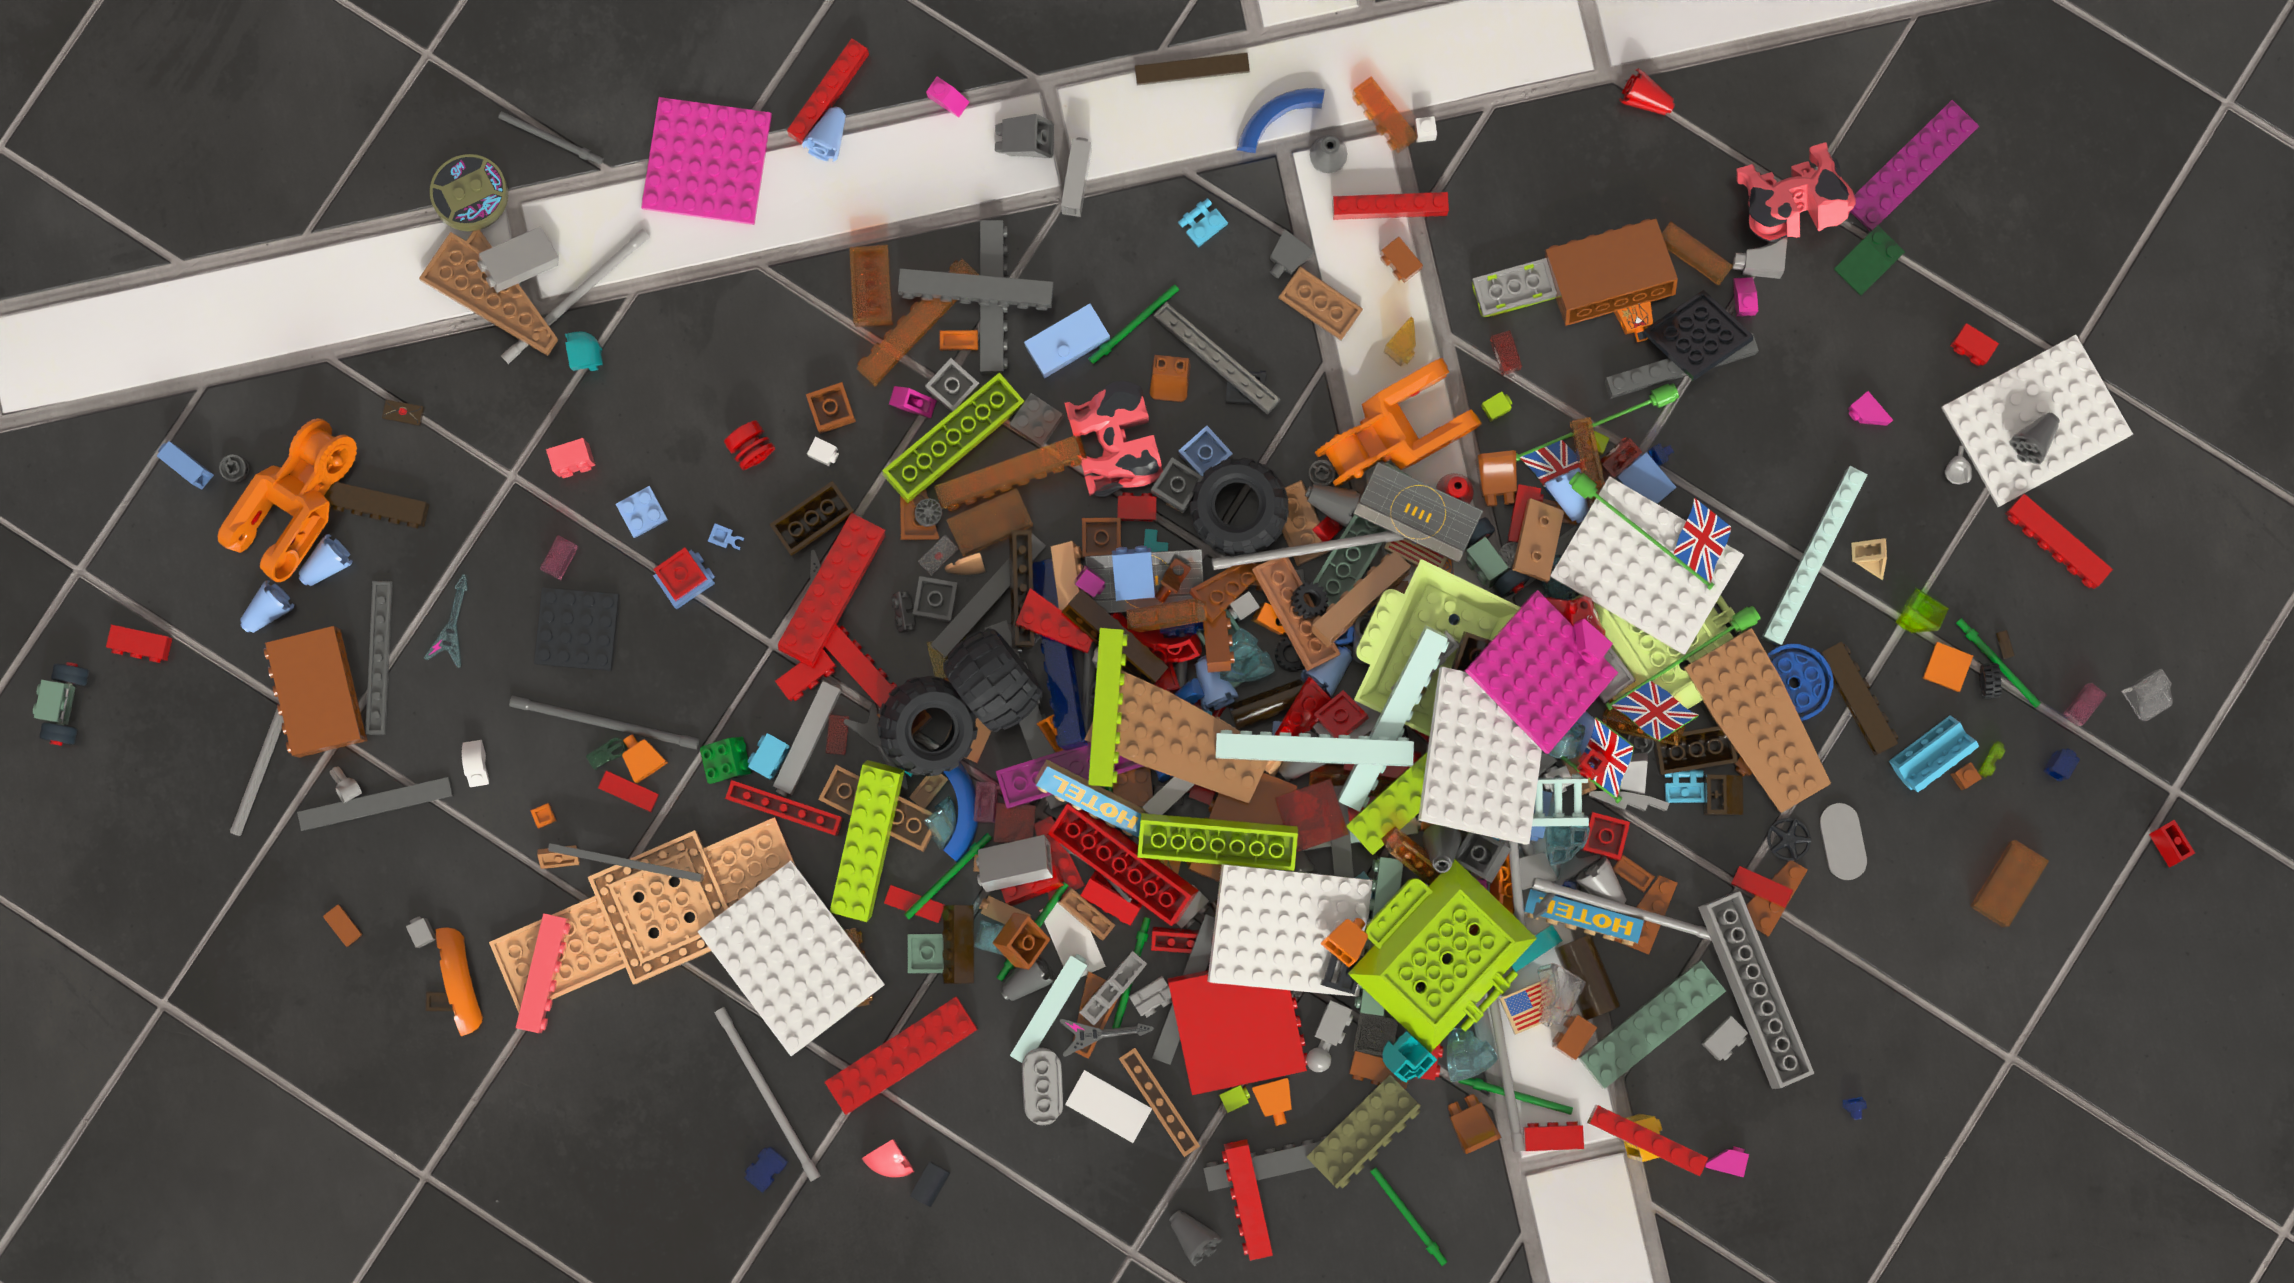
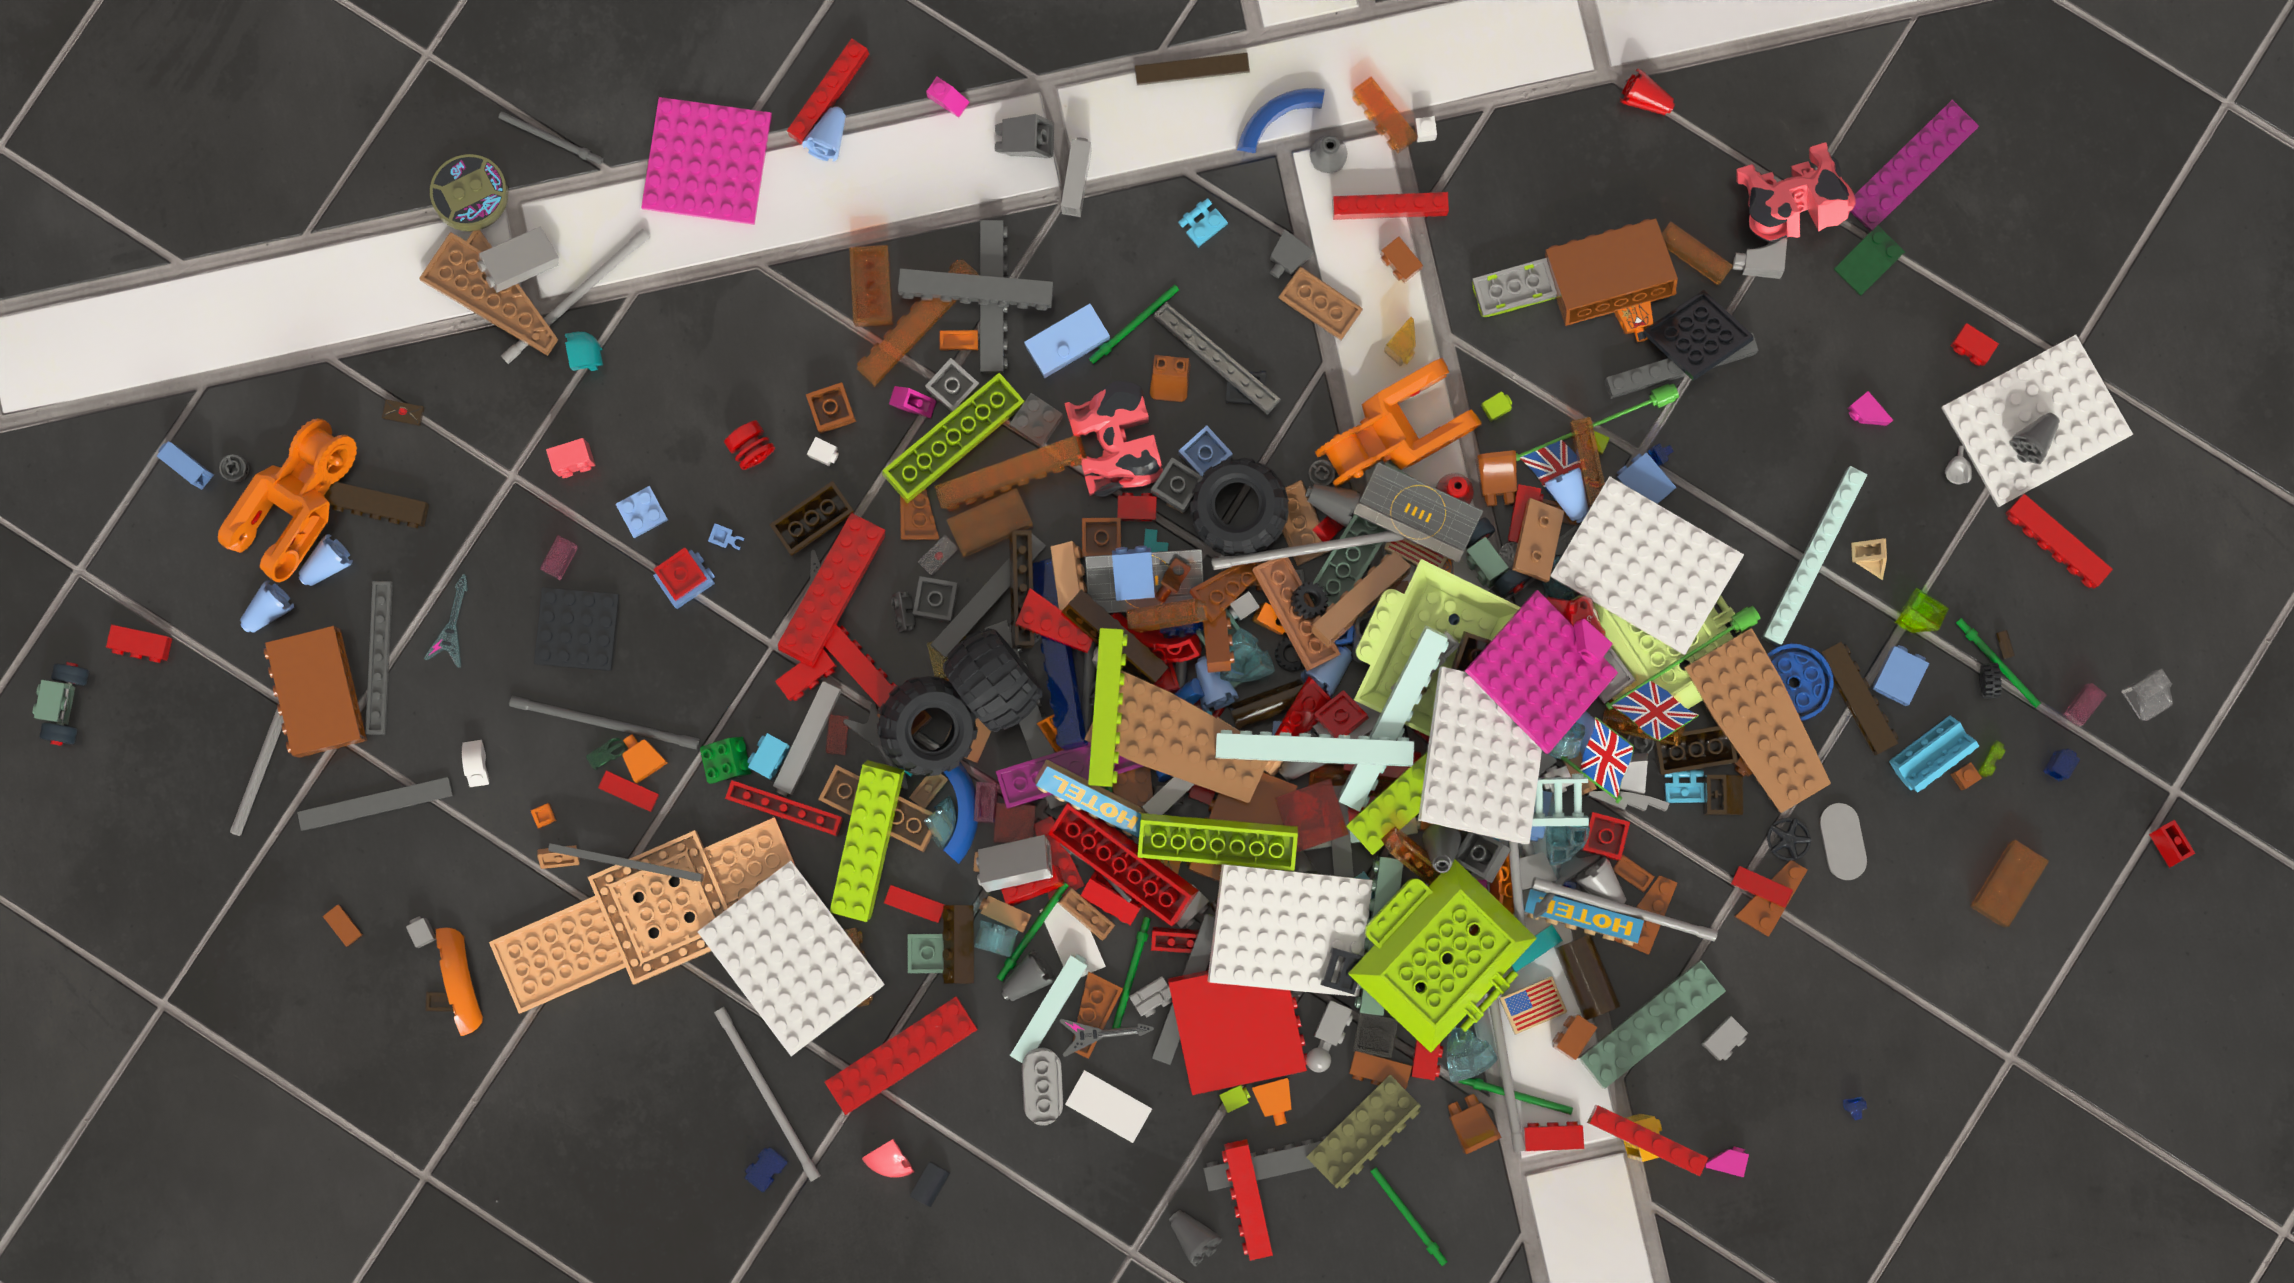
(346, 787): light grey axle -> none
(542, 973): coral brick -> none
(928, 512): dark grey wheel -> none
(948, 875): green bar -> none
(967, 566): light nougat brick -> none
(1021, 941): dark orange brick -> none
(1090, 581): magenta brick -> none
(1113, 988): light grey slope -> none
(1159, 1102): medium nougat brick -> none
(1347, 941): orange torso -> none
(1407, 1058): teal brick -> none
(1506, 353): clear red brick -> none
(1558, 993): clear hips -> none
(1594, 758): red brick -> none
(1620, 457): clear red brick -> none
(1698, 542): flag -> none
(1745, 297): dark pink slope -> none
(1756, 990): light grey brick -> none
(1900, 675): none -> medium blue brick
(1947, 666): orange tile -> none

